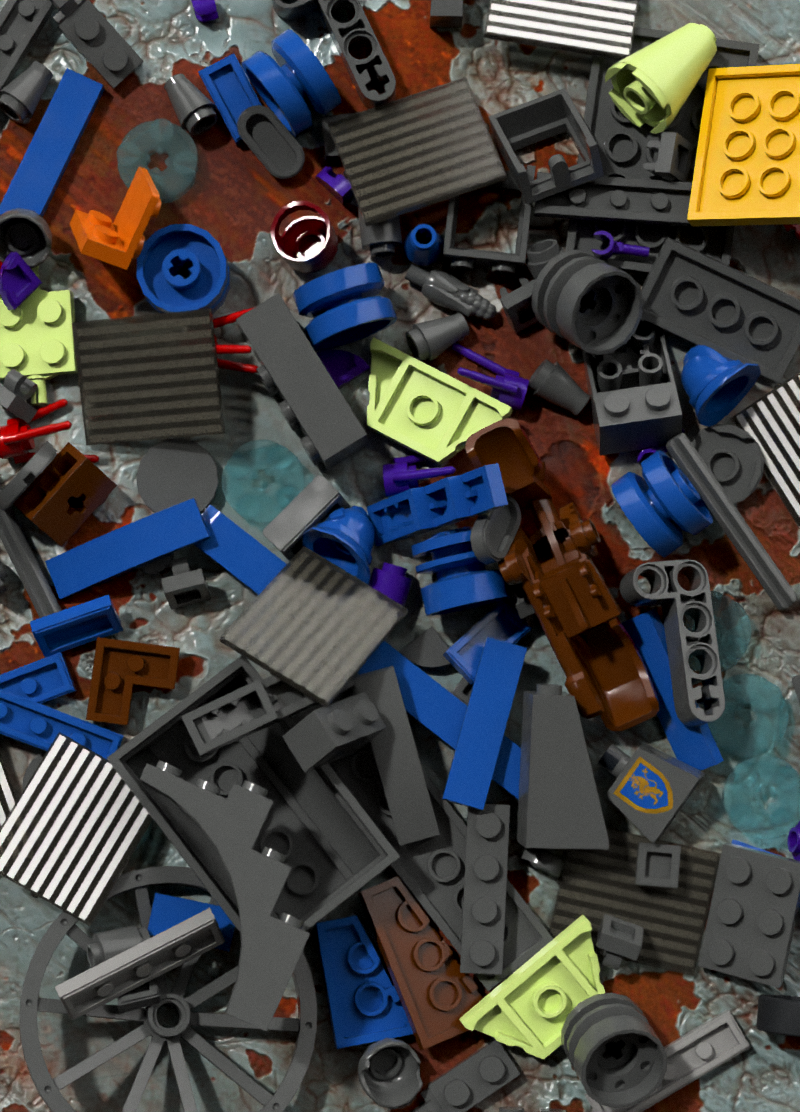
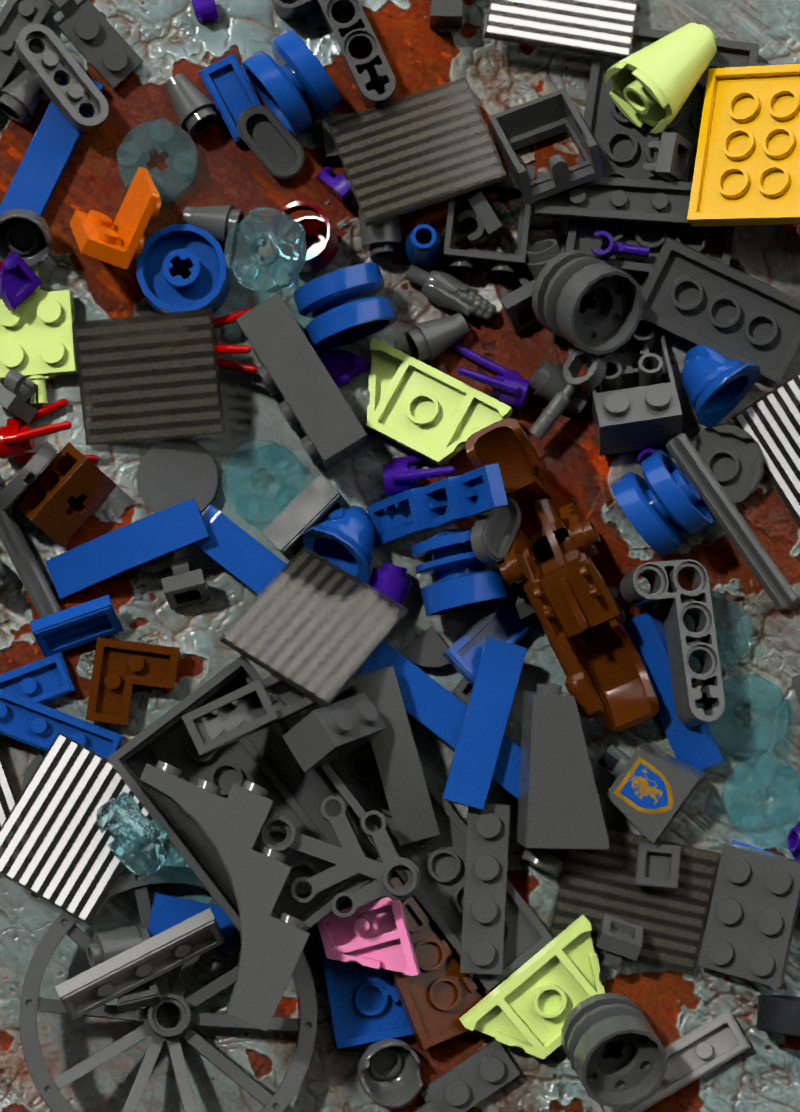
(58, 62): none -> dark grey plate
(136, 839): none -> clear light blue plate
(214, 219): none -> dark grey cone
(288, 253): none -> clear light blue plate
(348, 859): none -> dark grey plant
(371, 937): none -> bright pink wing
(486, 217): none -> dark grey tile
(562, 399): none -> dark grey piece

